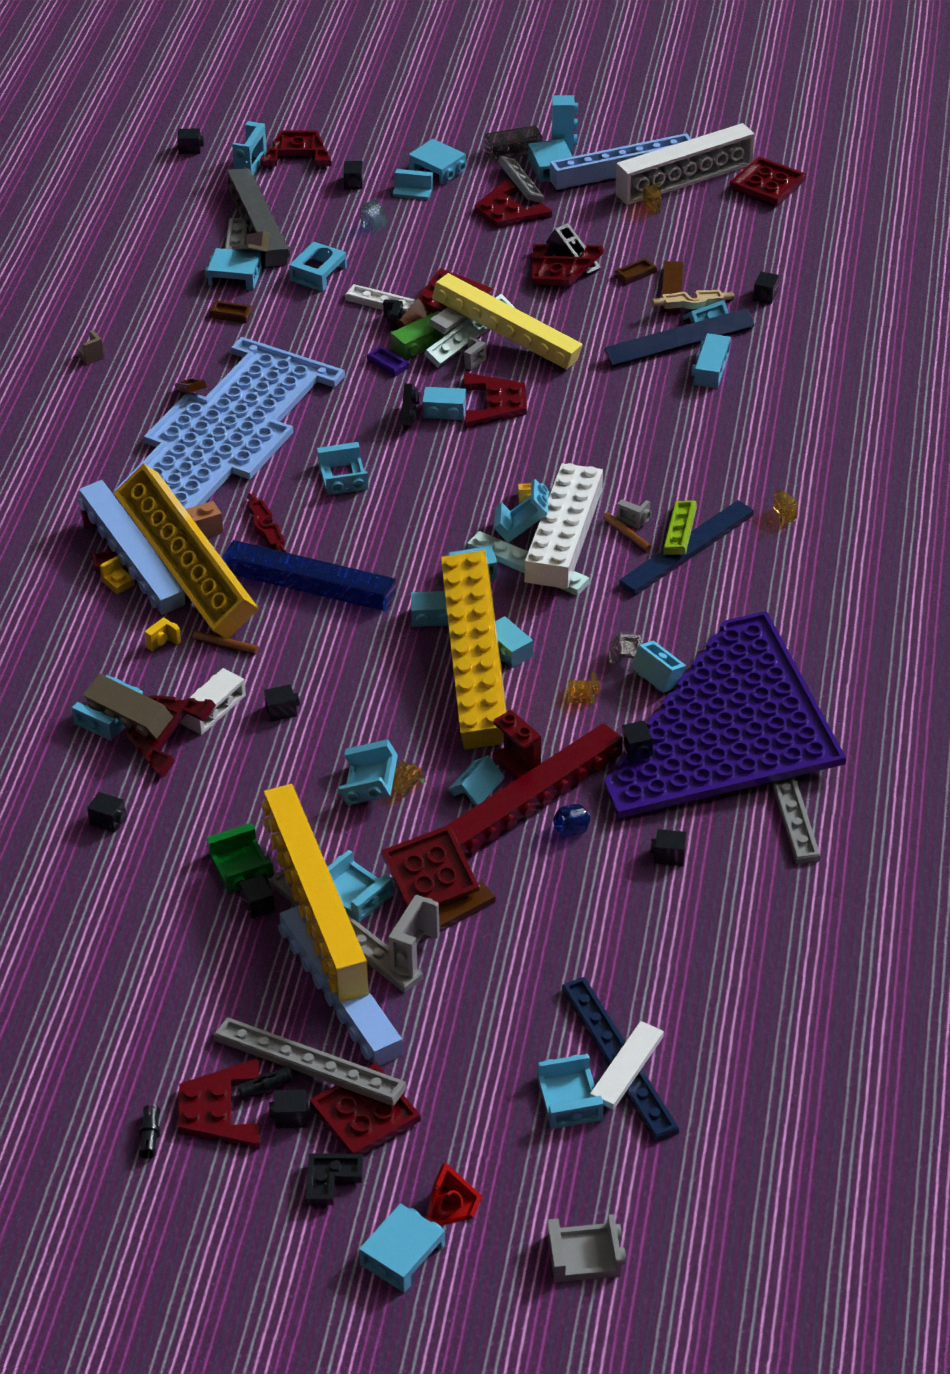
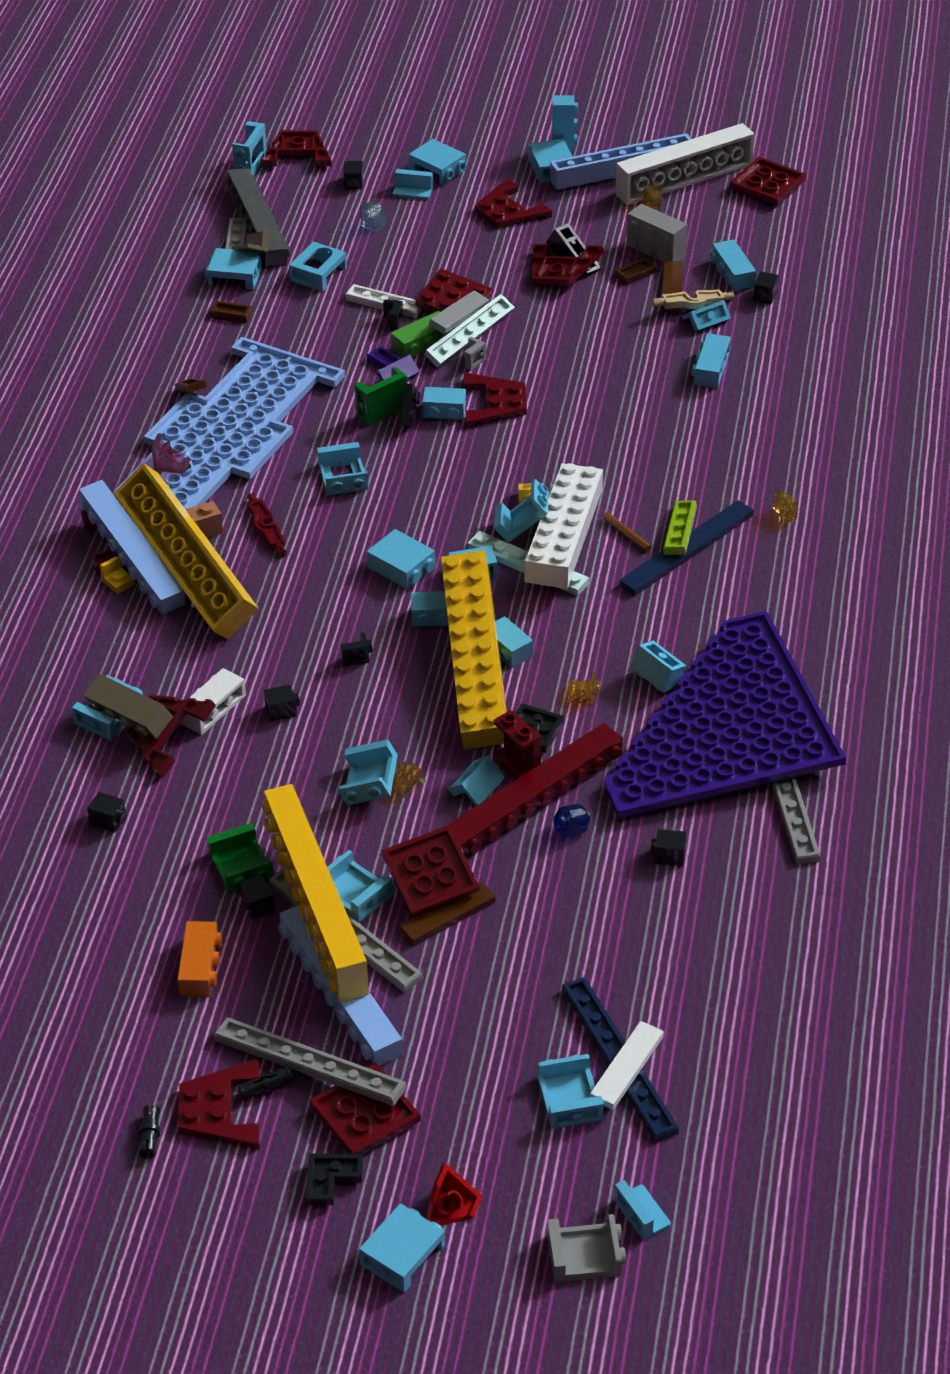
(91, 350): dark tan panel -> none
(160, 633): yellow bracket -> none
(166, 458): none -> clear pink slope
(190, 141): black brick -> none
(199, 959): none -> orange brick
(225, 642): dark orange bar -> none
(289, 1109): black brick -> none
(310, 575): clear blue brick -> none
(356, 652): none -> black bracket
(380, 399): none -> green panel
(401, 559): none -> medium azure brick
(405, 365): none -> tile
(415, 311): reddish brown tile -> none
(417, 920): light grey panel -> none
(507, 321): light yellow brick -> none
(510, 142): clear smoke brick -> none
(521, 179): light grey tile -> none
(543, 722): none -> black plate
(624, 646): clear smoke panel -> none
(633, 514): light grey bracket -> none
(637, 740): black brick -> none
(641, 1210): none -> medium azure panel
(656, 234): none -> light grey brick
(678, 337): dark blue tile -> none
(733, 265): none -> medium azure brick

